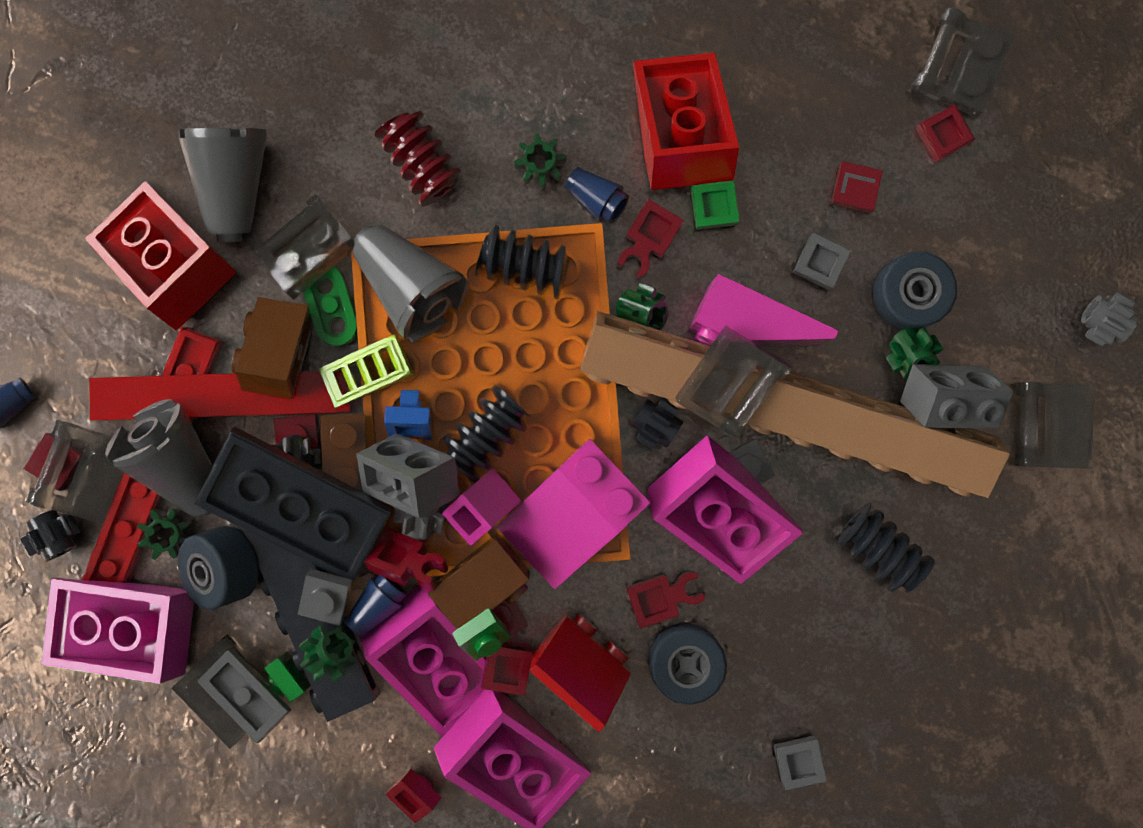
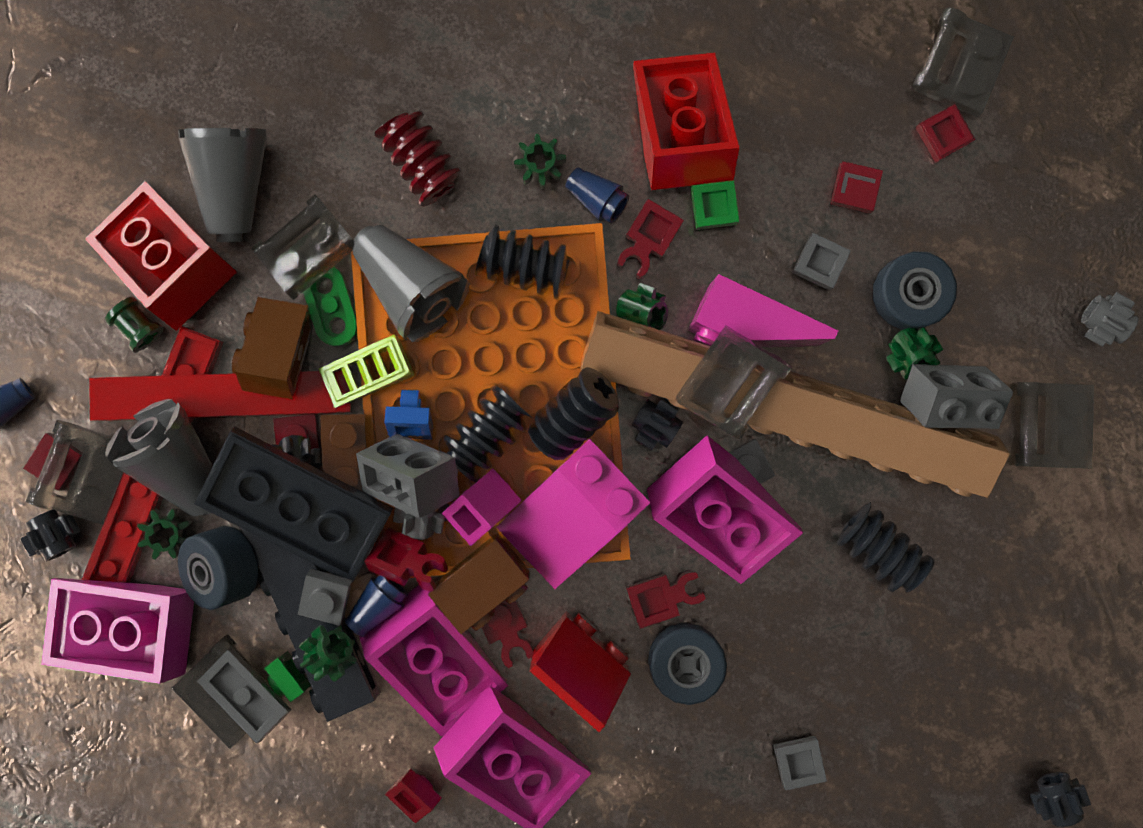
(128, 310): none -> dark green bush
(482, 635): green plate -> none
(507, 671): dark red plate -> none
(574, 414): none -> black piece
(1060, 799): none -> black gear

